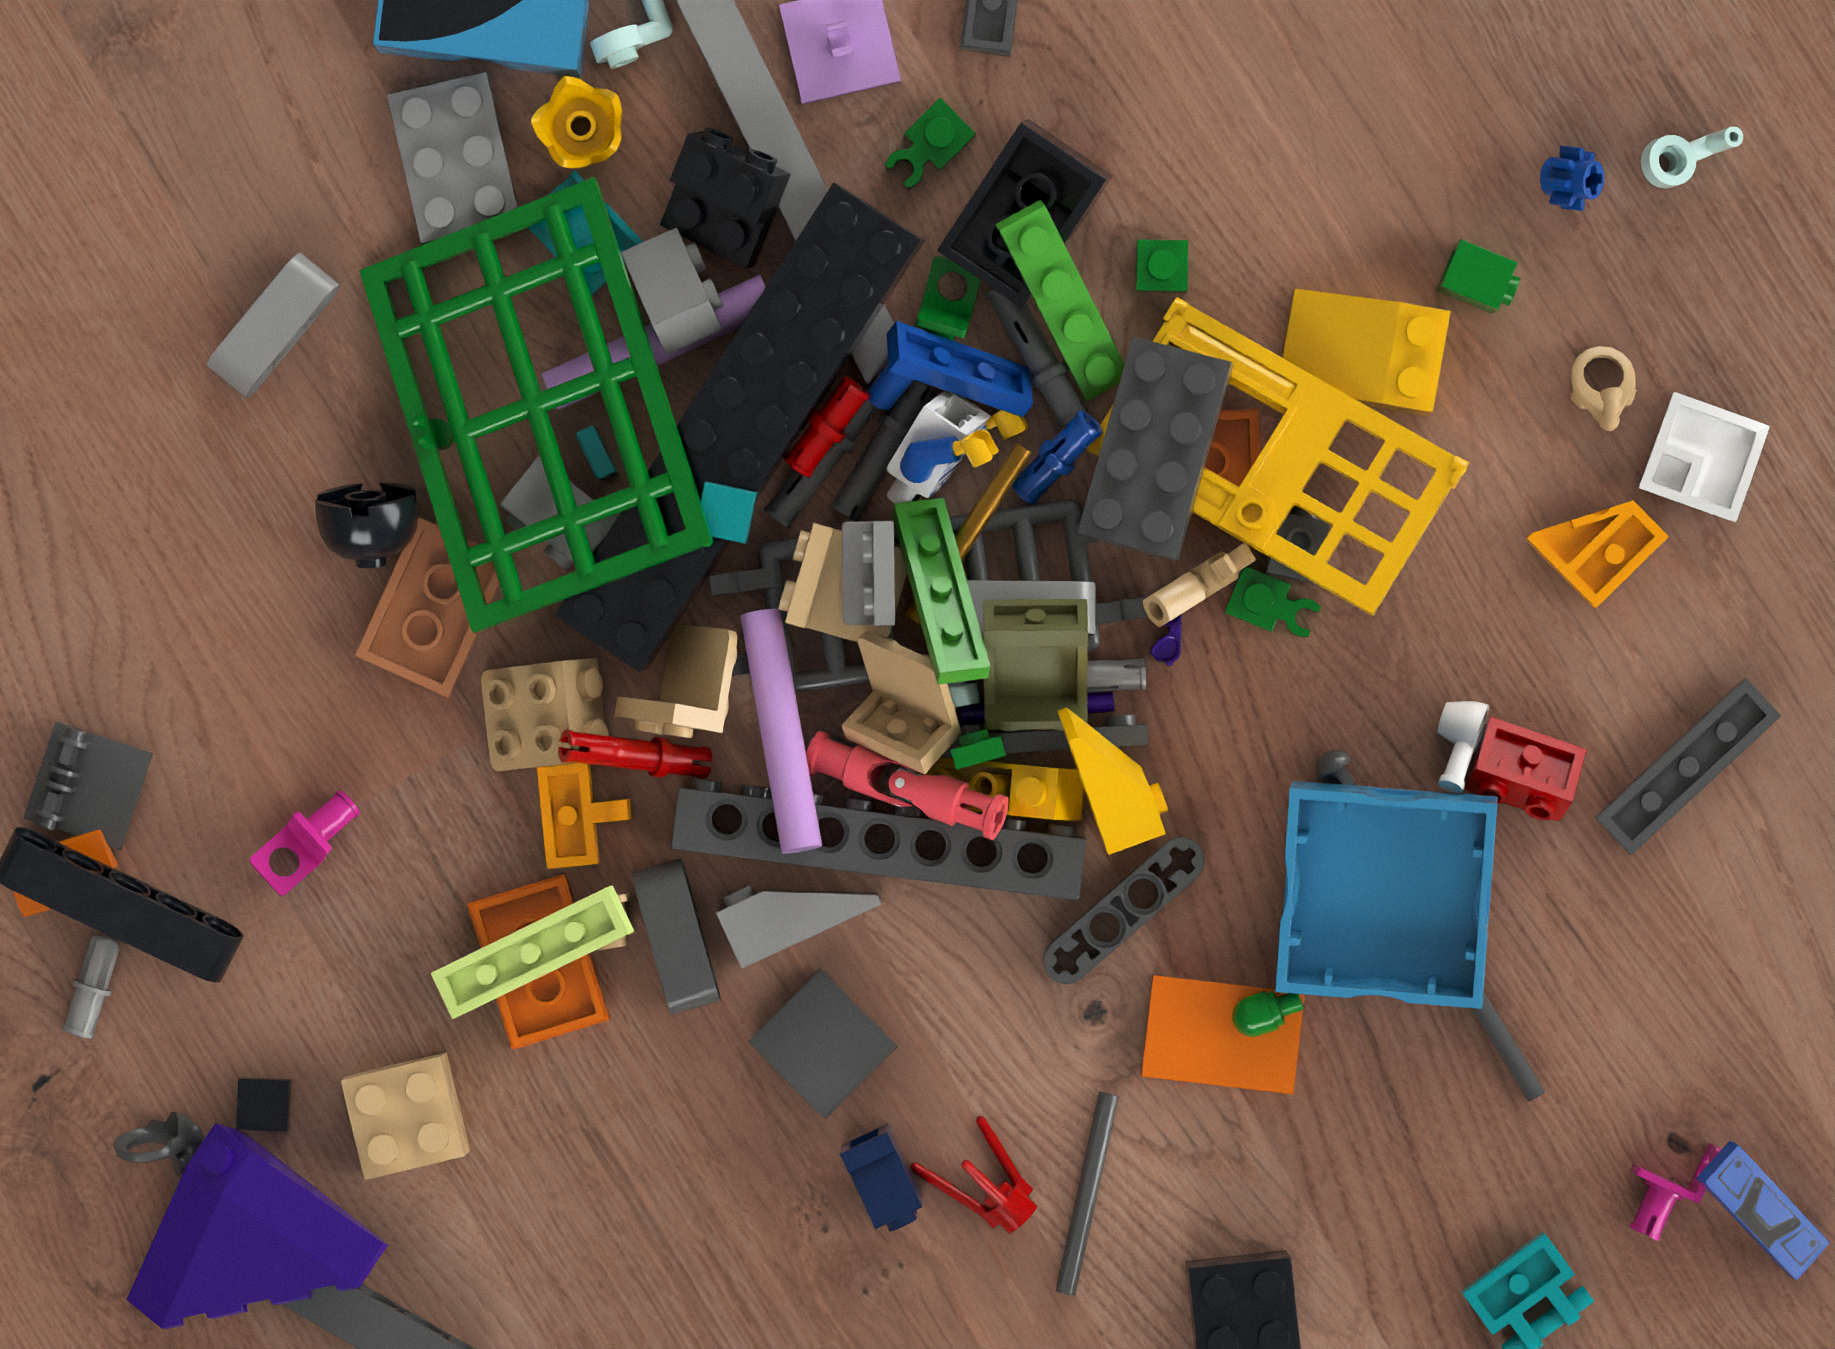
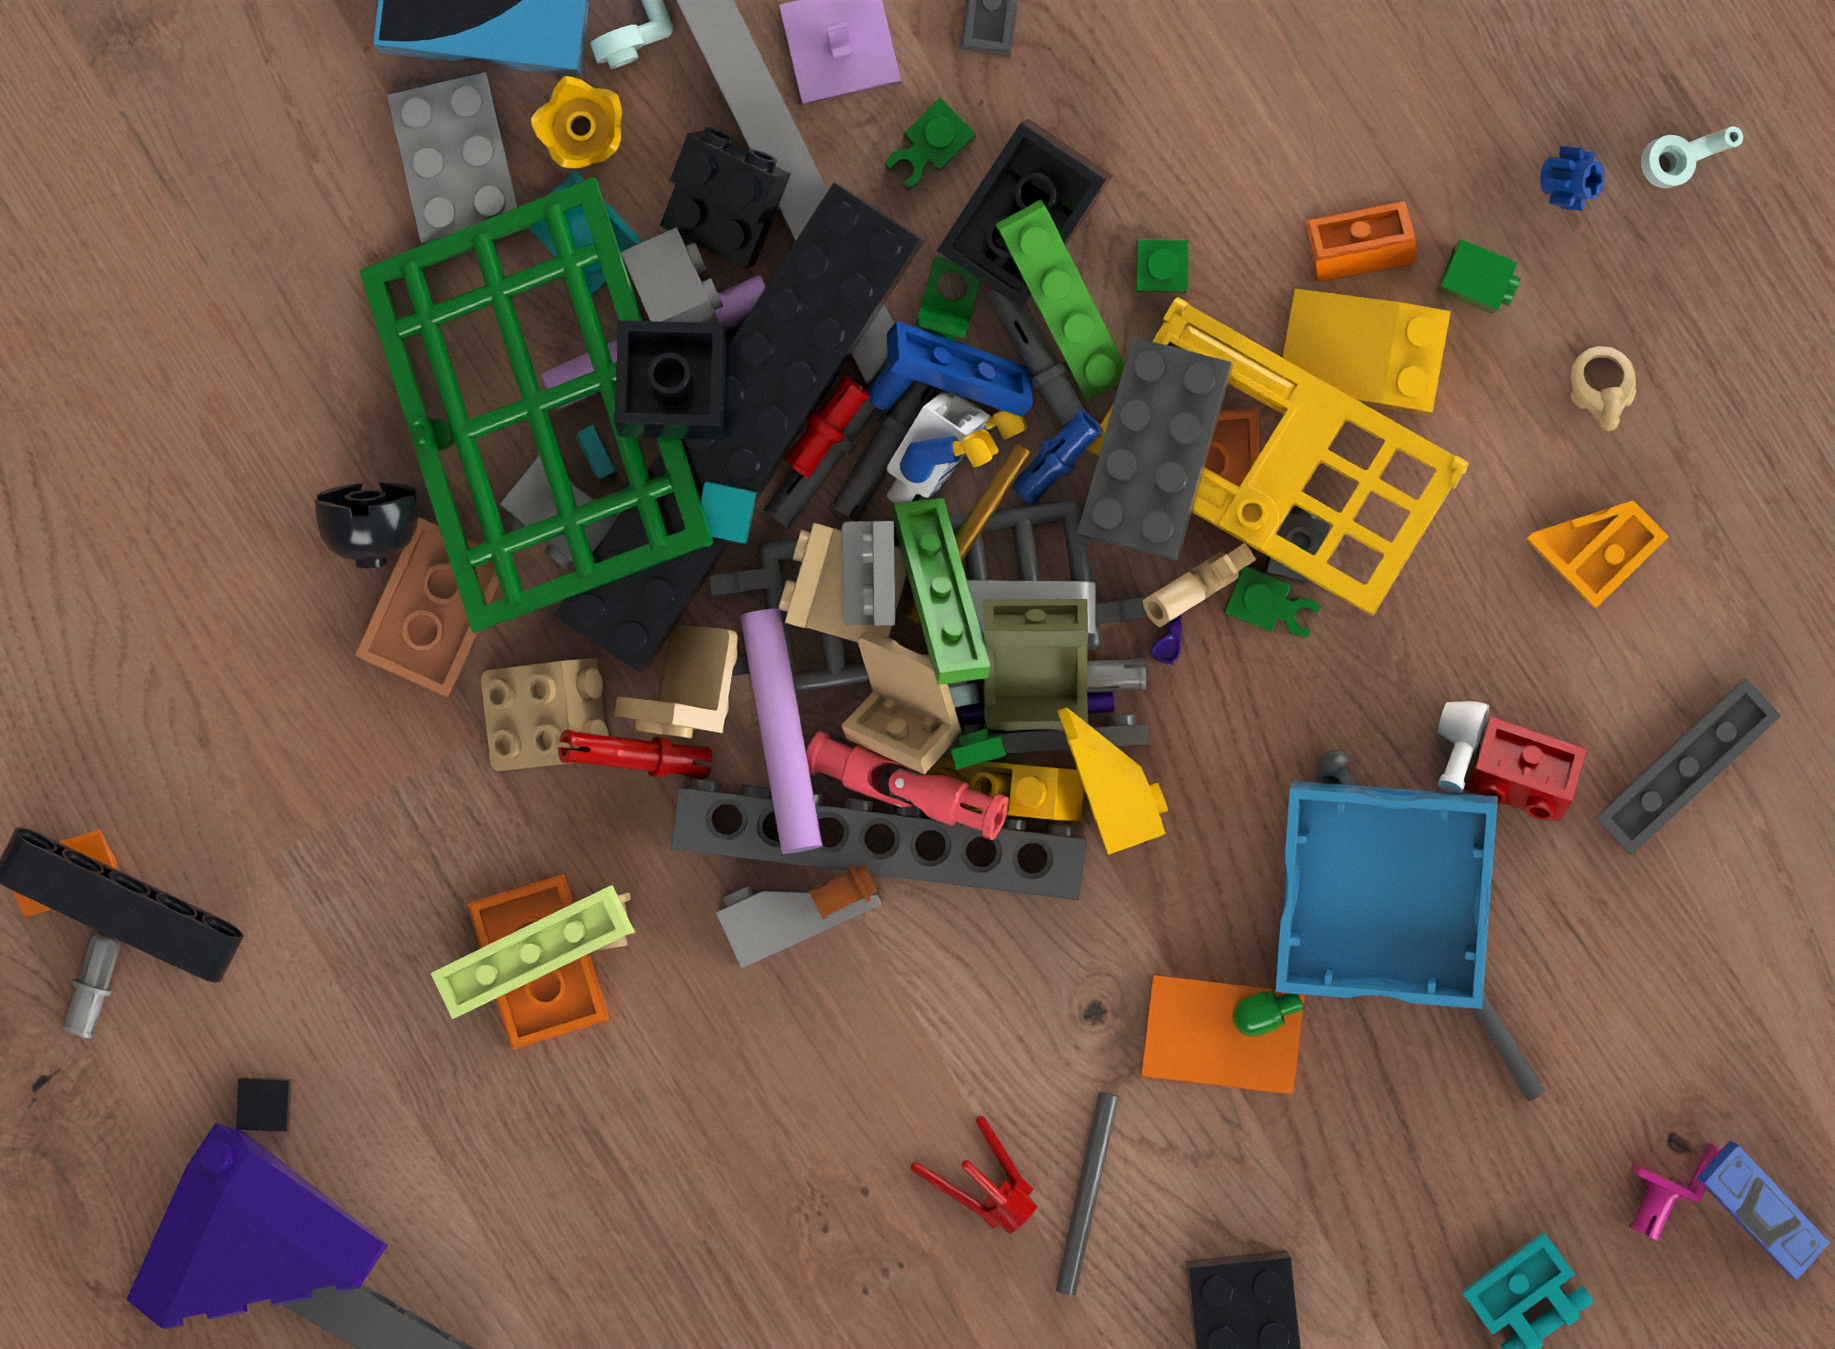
(87, 784): dark grey hinge -> none
(175, 1134): dark grey piece -> none
(273, 325): light grey beam -> none
(307, 839): dark pink bracket -> none
(405, 1116): tan brick -> none
(572, 815): light orange plate -> none
(670, 380): none -> black brick
(676, 936): dark grey beam -> none
(823, 1044): dark grey slope -> none
(843, 890): none -> dark orange pin
(882, 1178): dark blue hips -> none
(1128, 916): dark grey beam -> none
(1361, 241): none -> orange slope
(1704, 457): white plate -> none

